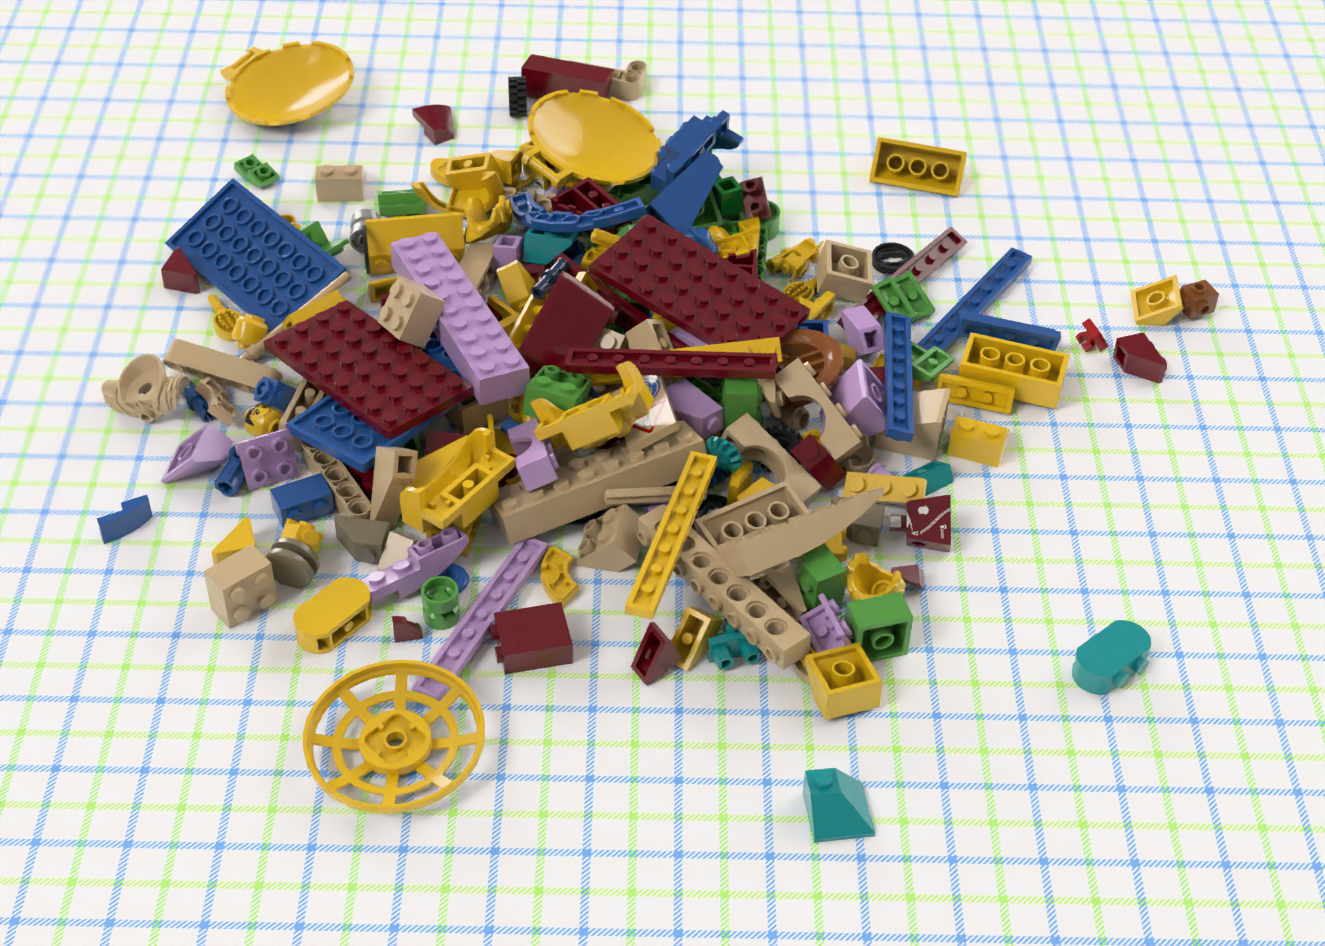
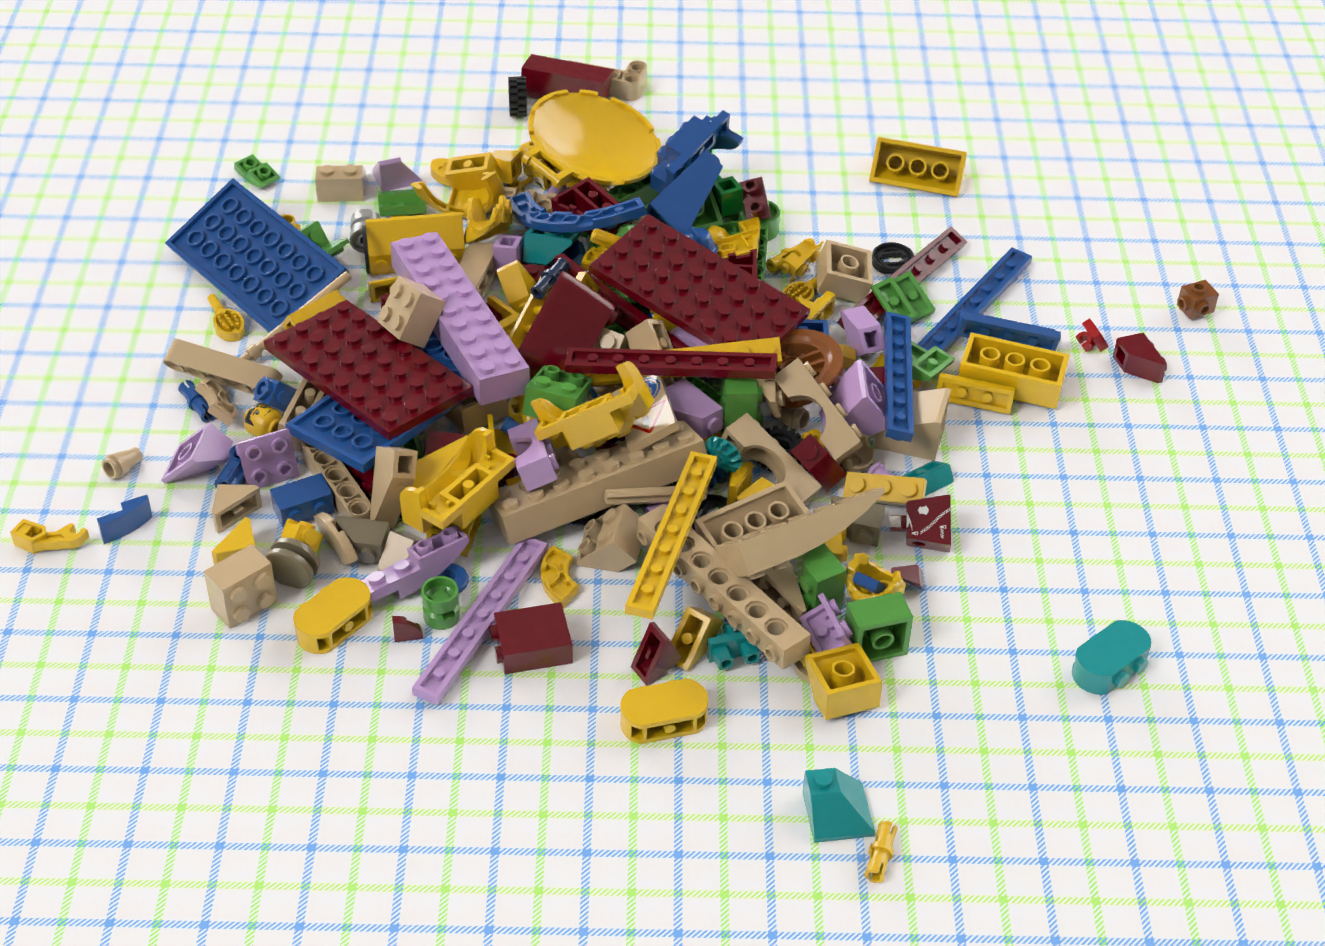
(35, 538): none -> yellow piece
(119, 463): none -> tan cone
(145, 376): tan piece -> none
(179, 274): dark red slope -> none
(233, 504): none -> tan slope
(249, 330): yellow head -> none
(287, 82): yellow dish -> none
(337, 540): none -> tan tile
(391, 725): yellow dish -> none
(393, 174): none -> lavender slope
(436, 122): dark red slope -> none
(664, 711): none -> yellow brick
(869, 583): none -> blue tile
(881, 852): none -> yellow pin
(977, 441): yellow slope -> none
(1157, 302): yellow slope -> none

